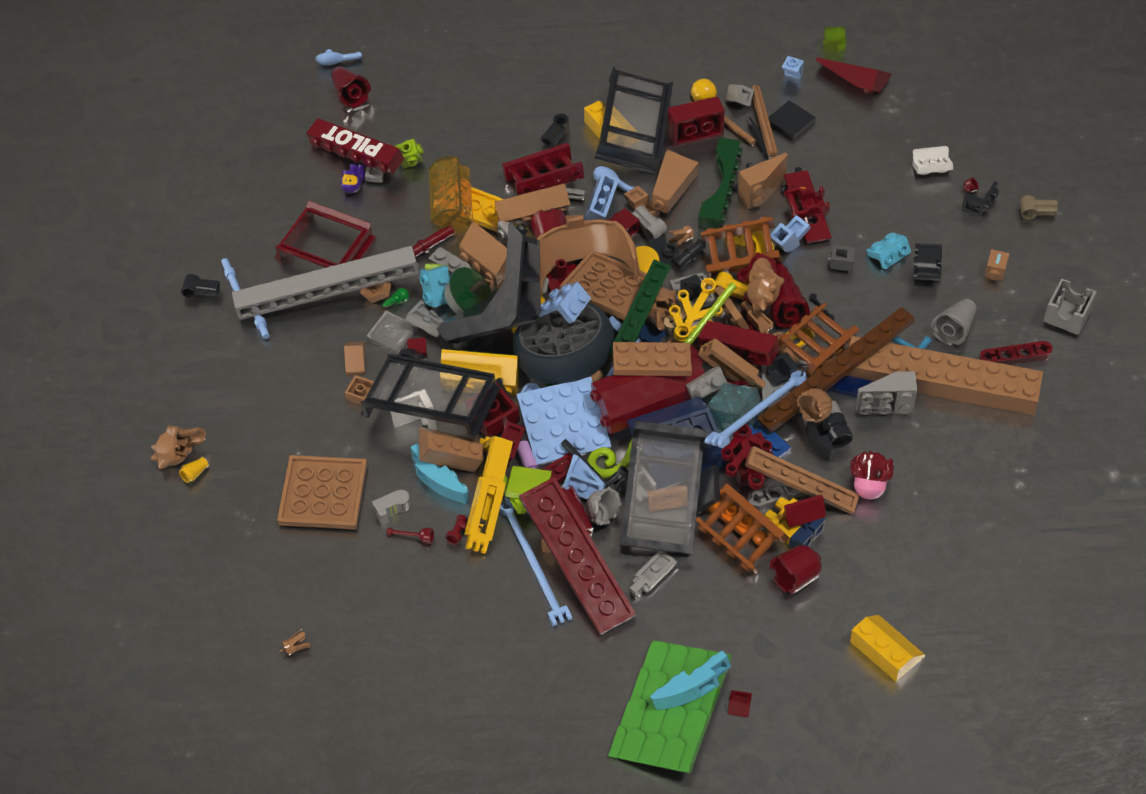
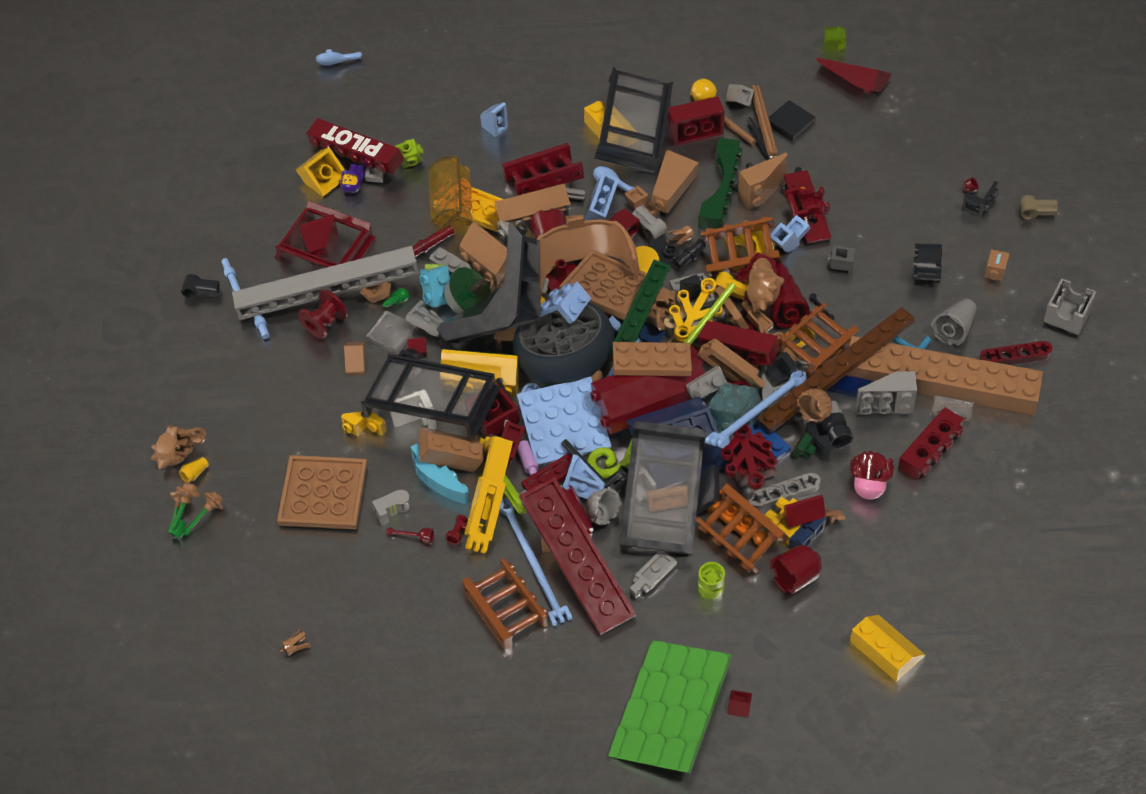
(184, 495): none -> plant
(320, 236): none -> dark red slope
(321, 171): none -> yellow slope
(324, 315): none -> dark red hose
(350, 87): dark red cone -> none
(356, 424): none -> yellow slope
(358, 389): medium nougat piece -> none
(494, 619): none -> dark orange fence
(495, 119): none -> light blue slope
(505, 335): none -> medium nougat panel
(524, 479): lime tile -> none
(556, 131): black piece -> none
(686, 688): medium azure slope -> none
(711, 580): none -> lime wheel
(793, 67): light blue bracket -> none
(801, 479): medium nougat plate -> none
(803, 447): none -> dark green tile
(835, 514): none -> medium nougat plant
(889, 249): medium azure bracket -> none
(921, 453): none -> dark red brick
(932, 160): white bracket -> none
(960, 407): none -> clear tile

